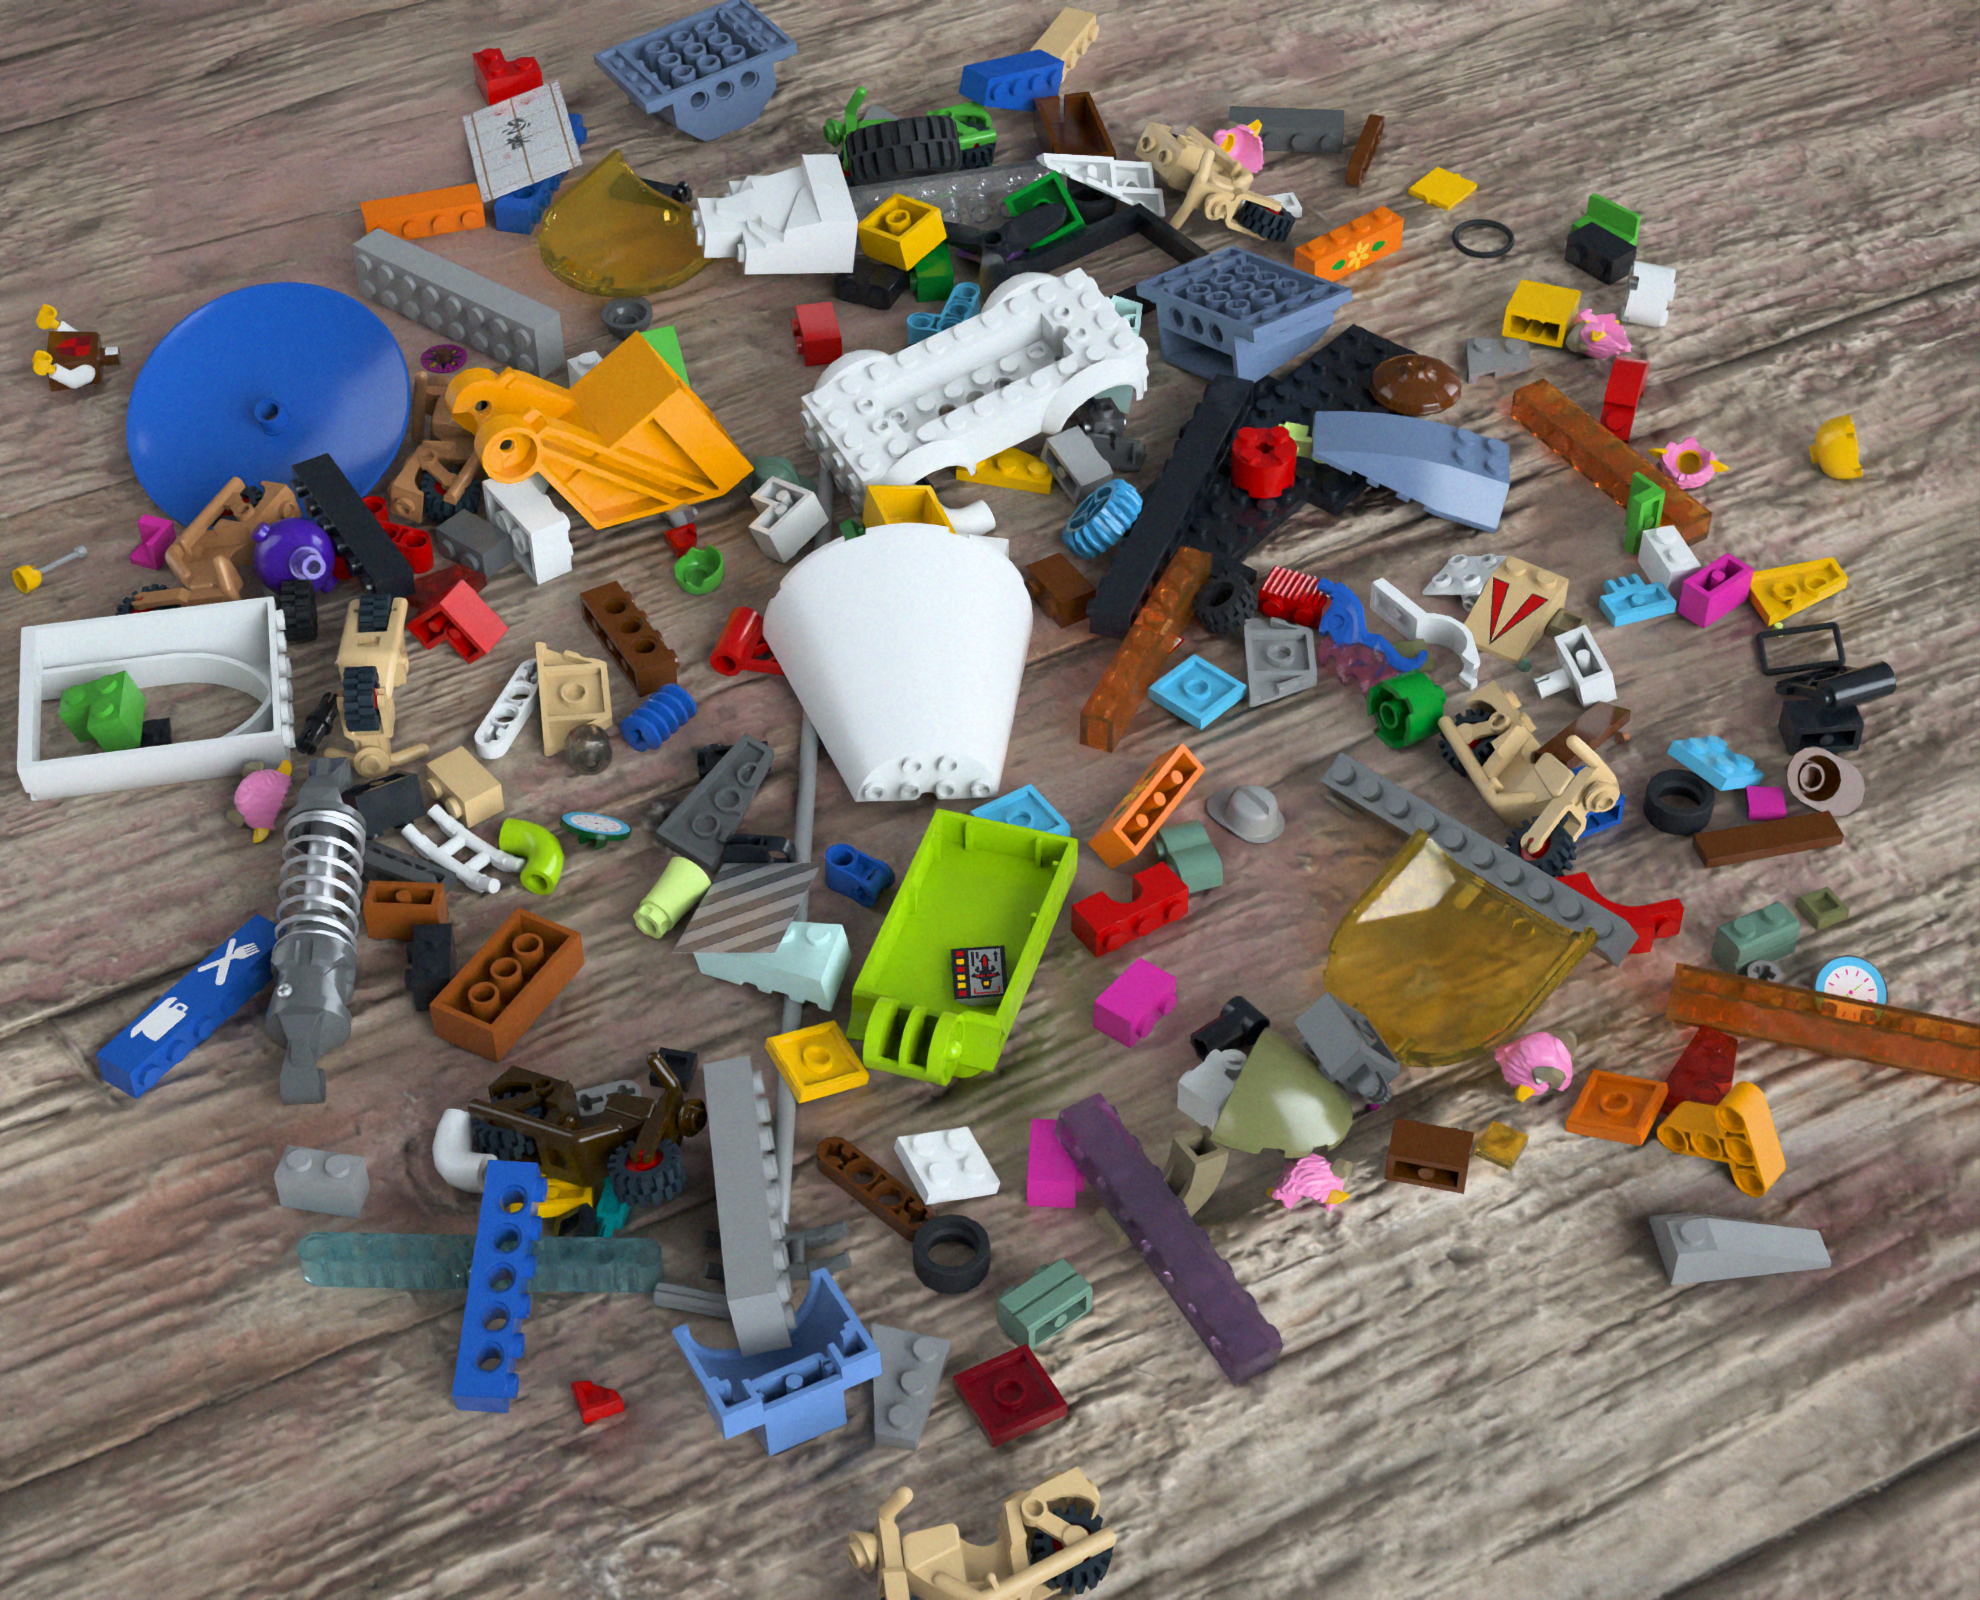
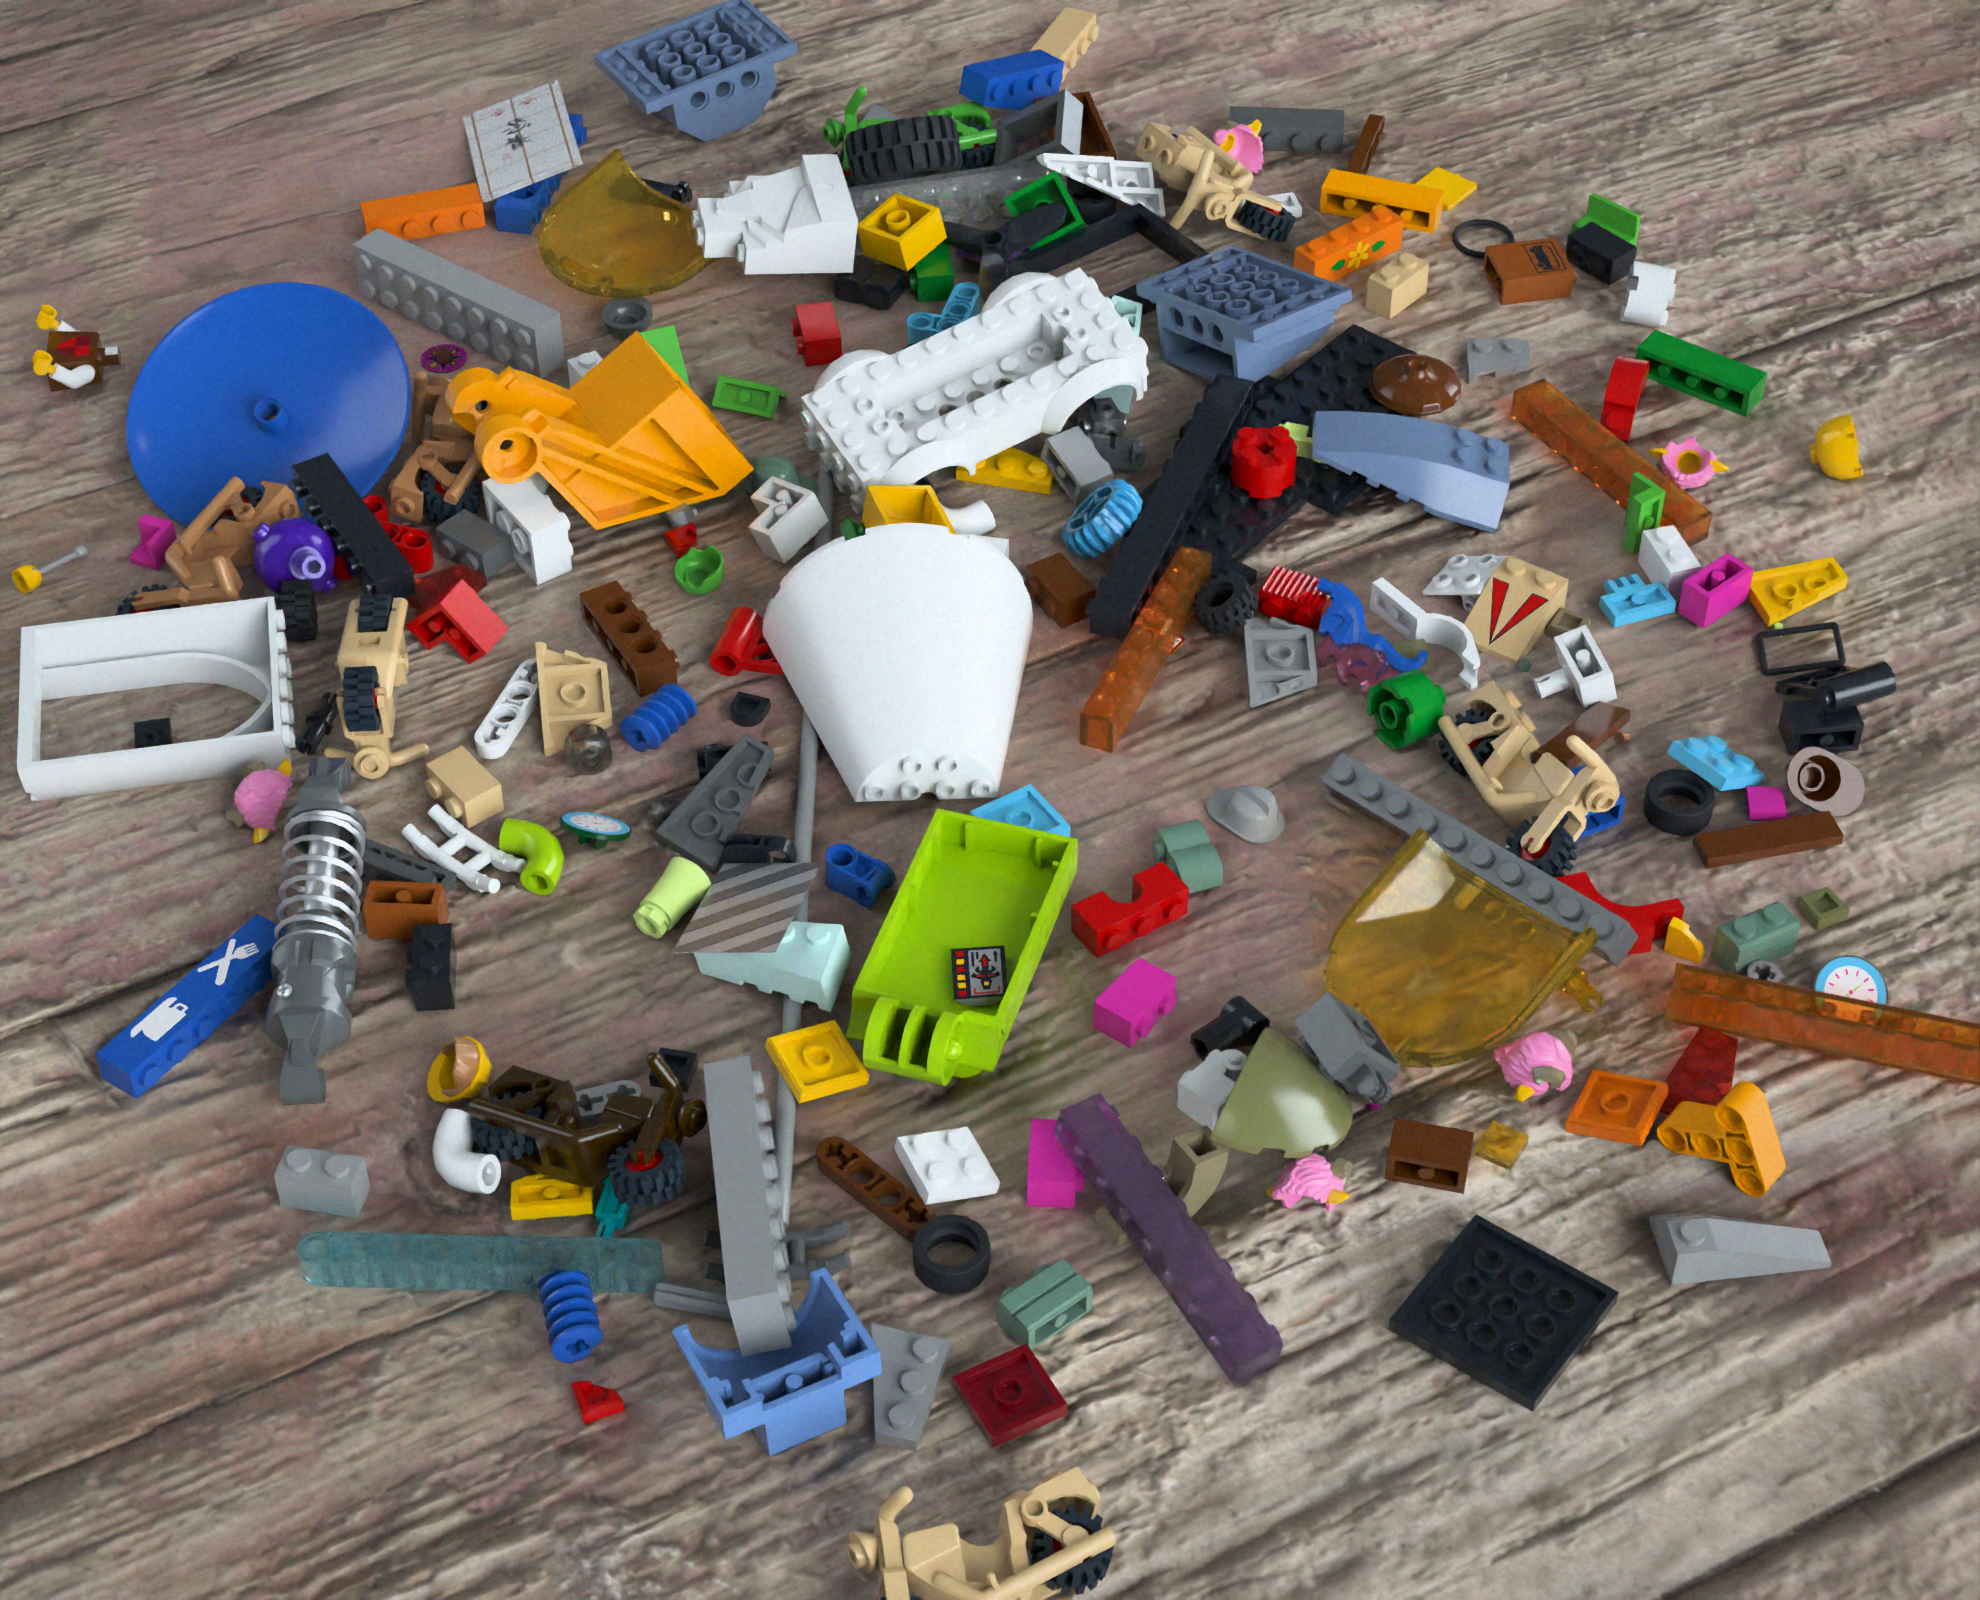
(105, 710): bright green brick -> none
(387, 802): black brick -> none
(459, 1070): none -> piece
(492, 1389): blue brick -> none
(503, 79): red brick -> none
(507, 984): dark orange brick -> none
(569, 1314): none -> blue piece
(576, 1223): black plate -> none
(747, 397): none -> bright green panel
(749, 709): none -> black tile
(1056, 110): none -> dark grey window
(1146, 806): orange brick -> none
(1197, 691): medium azure plate -> none
(1358, 194): none -> light orange brick
(1397, 285): none -> tan brick
(1503, 1312): none -> black plate
(1528, 271): none -> dark orange brick
(1541, 313): yellow brick -> none
(1581, 990): none -> clear yellow pin
(1597, 335): bright pink hair -> none
(1682, 942): none -> yellow tile
(1702, 373): none -> green brick

